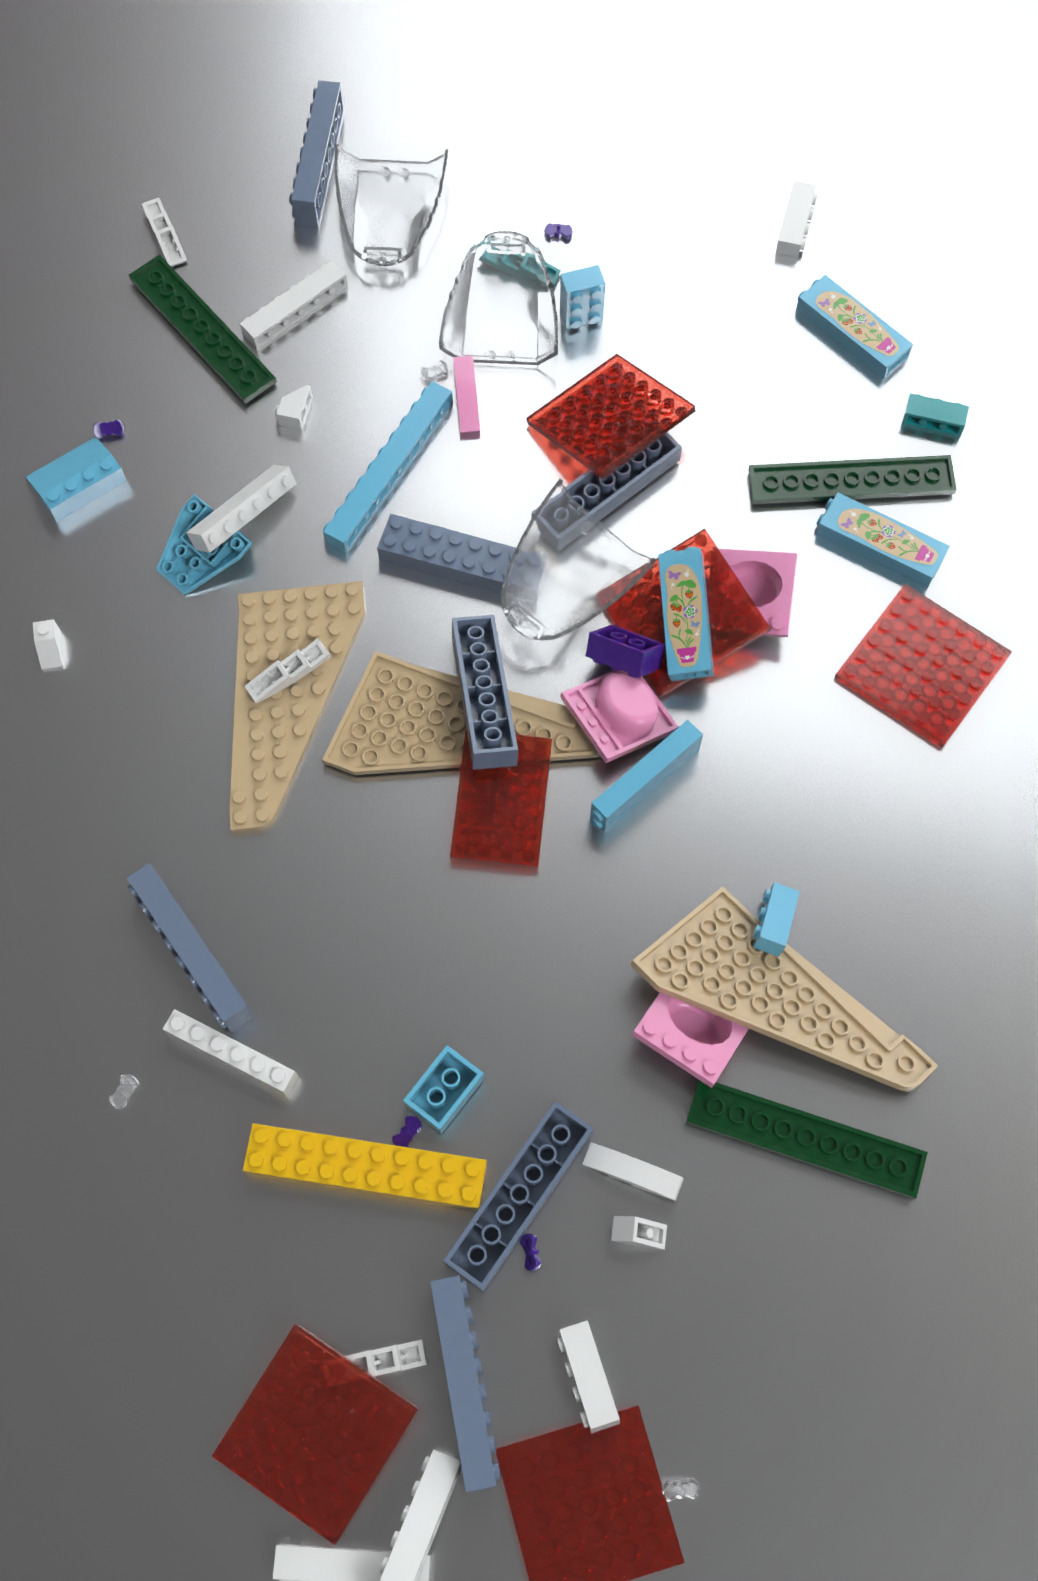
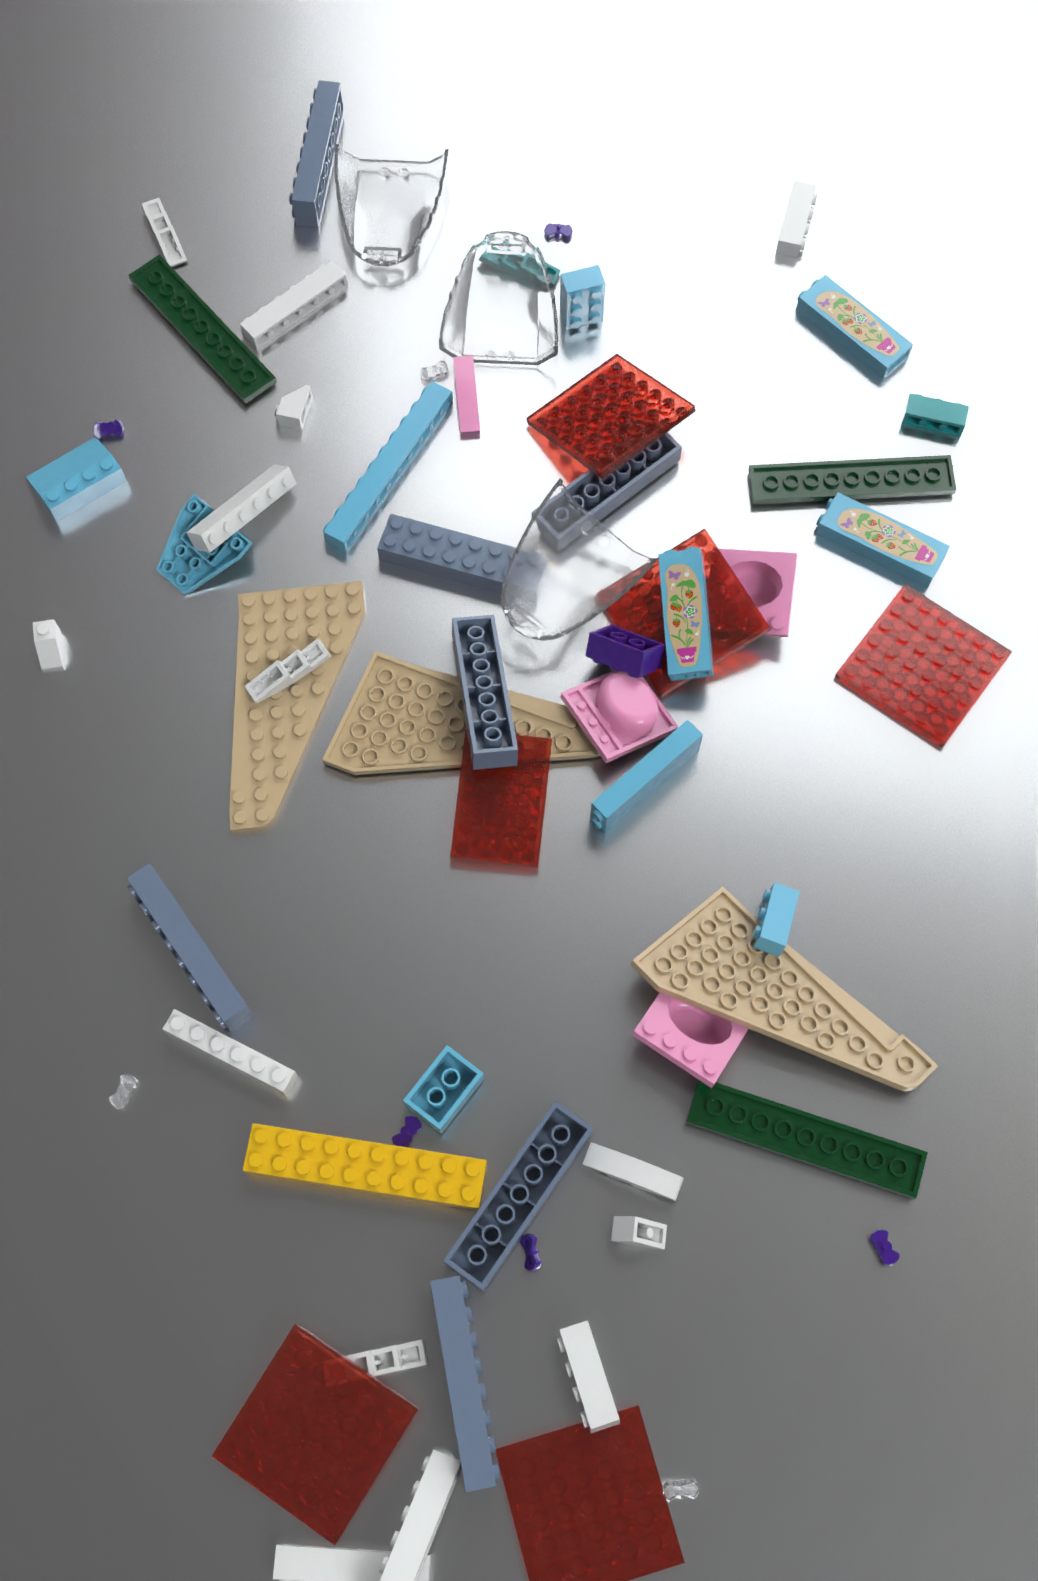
(884, 1247): none -> dark purple piece

